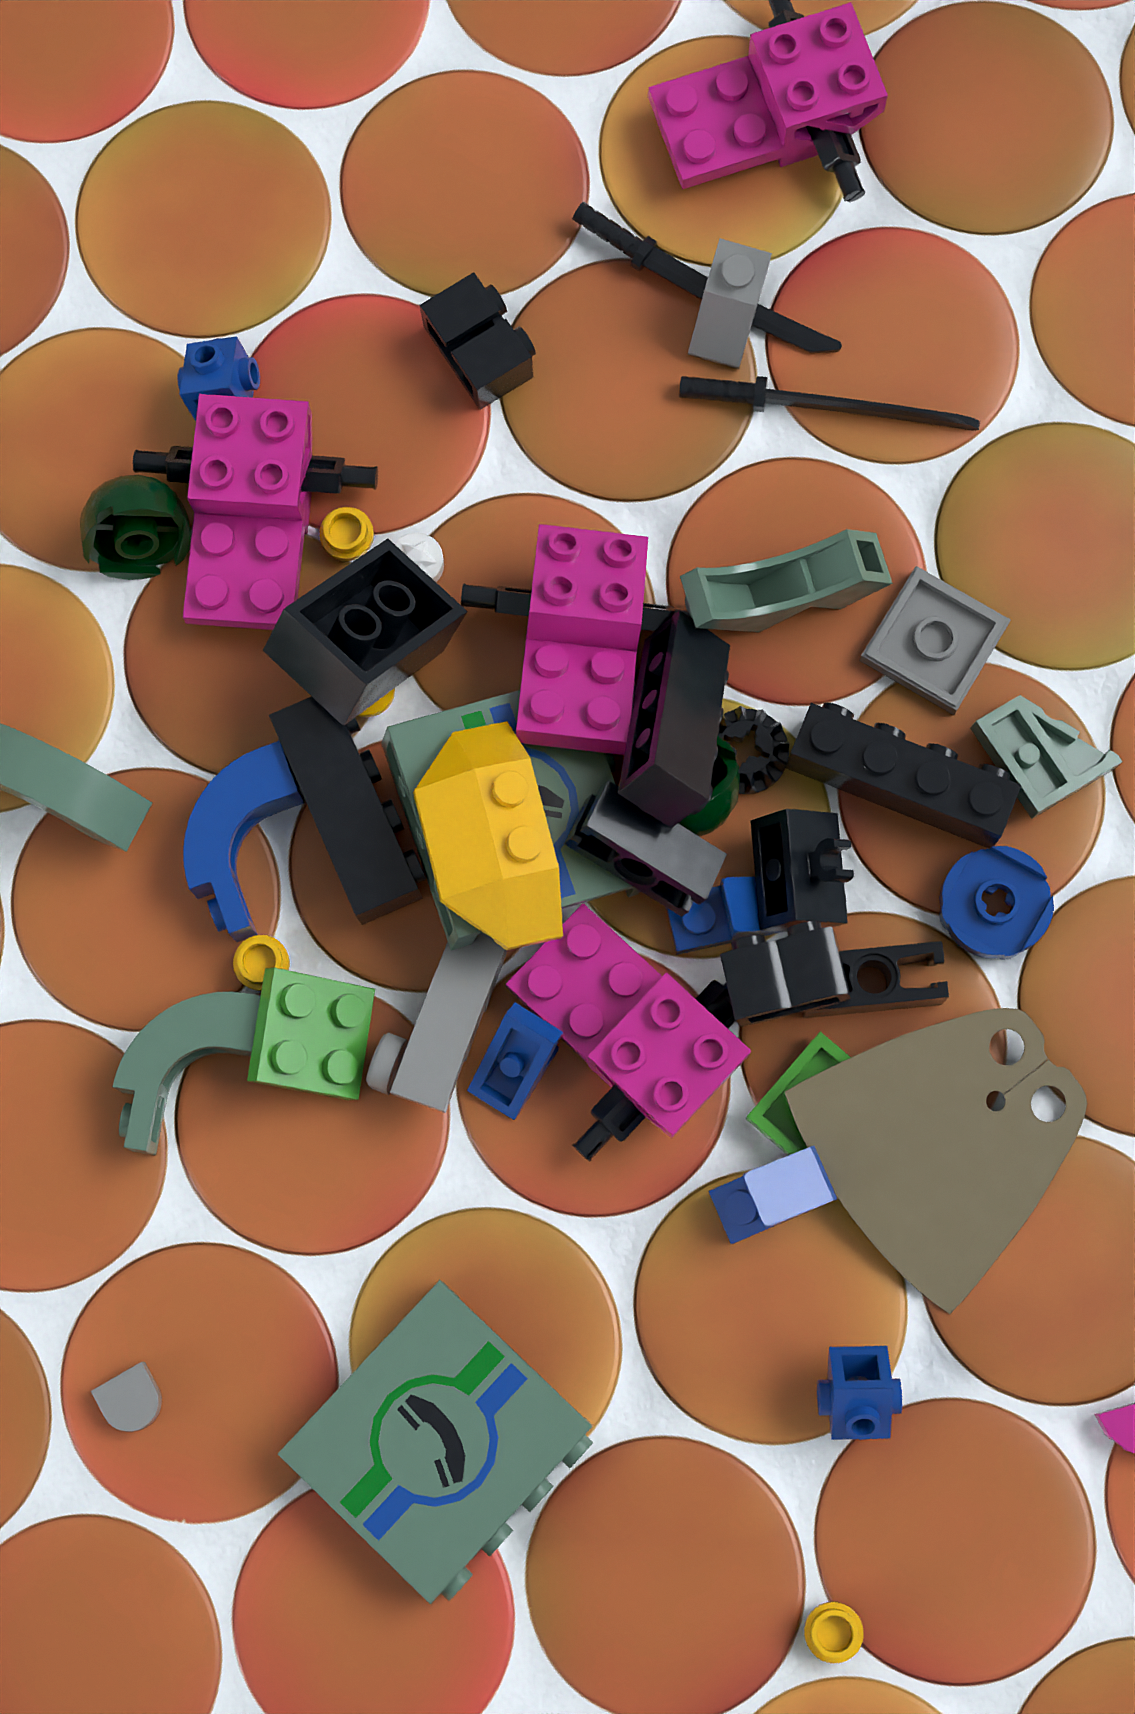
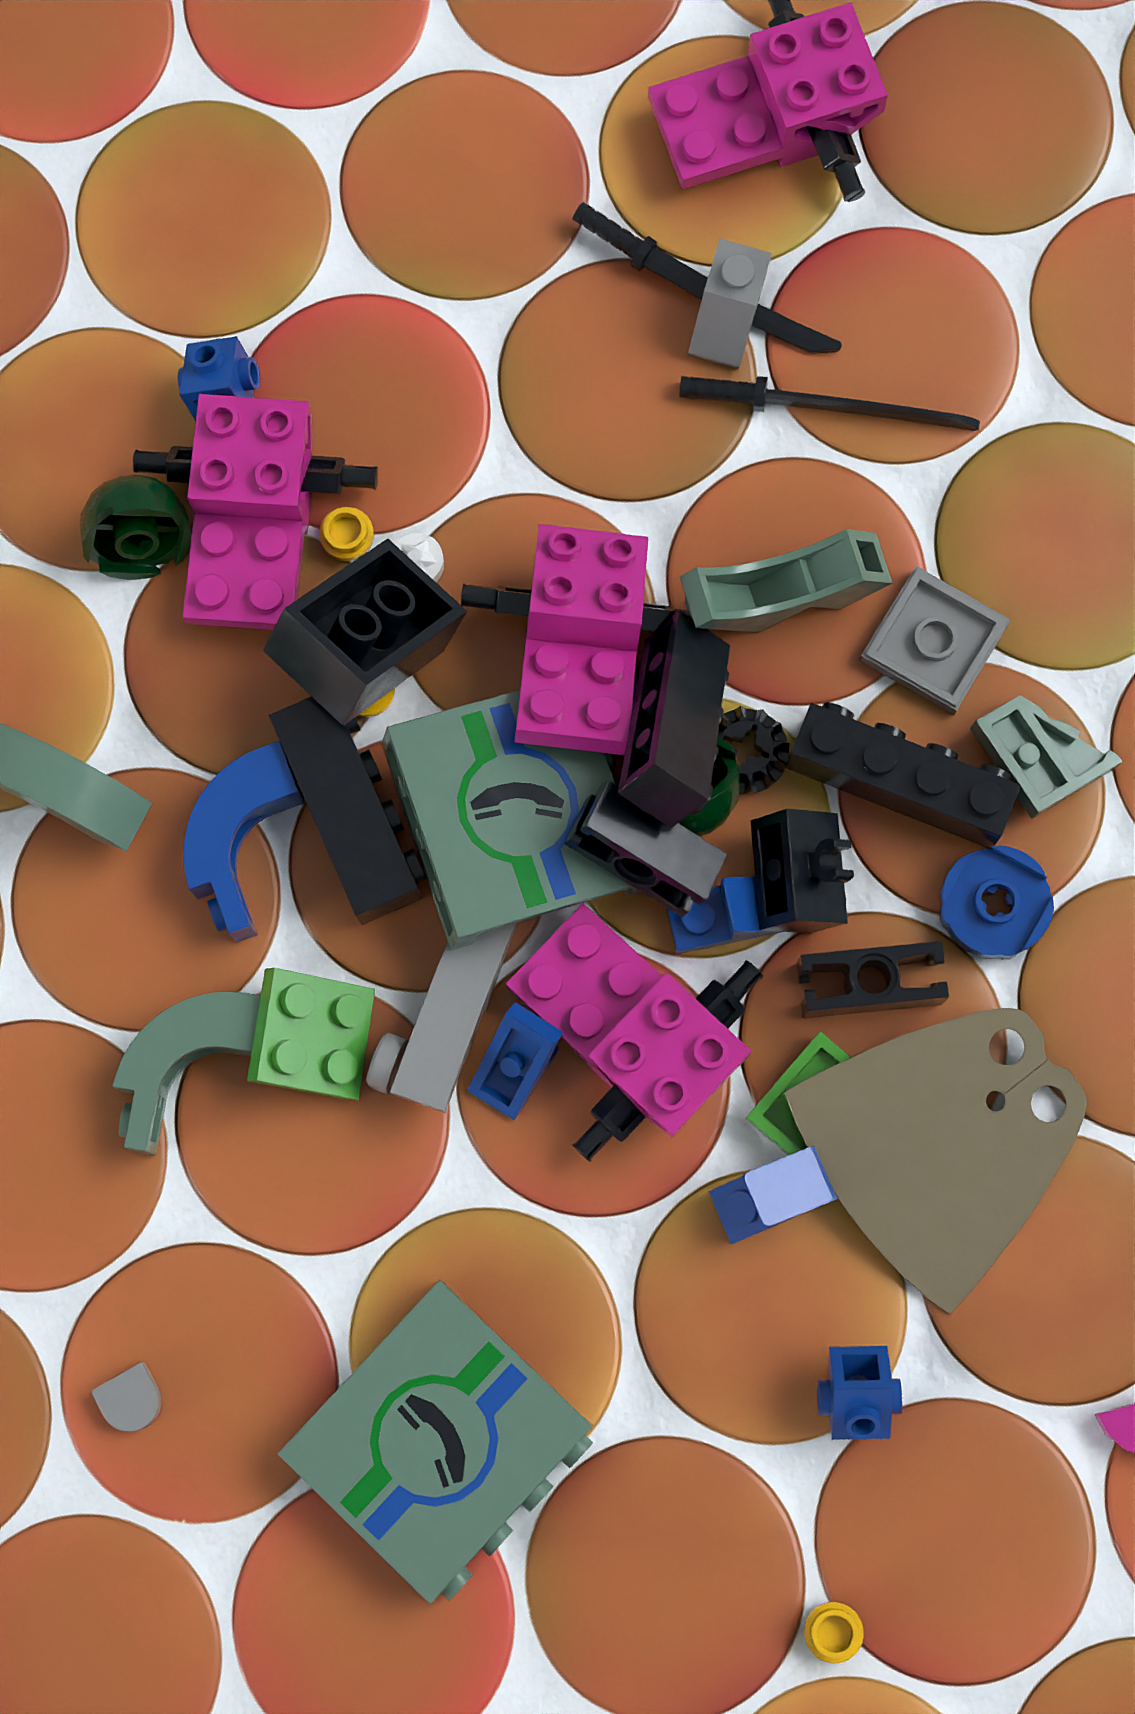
(255, 956): yellow plate -> none
(477, 340): black piece -> none
(491, 837): yellow wedge -> none
(785, 974): black brick -> none

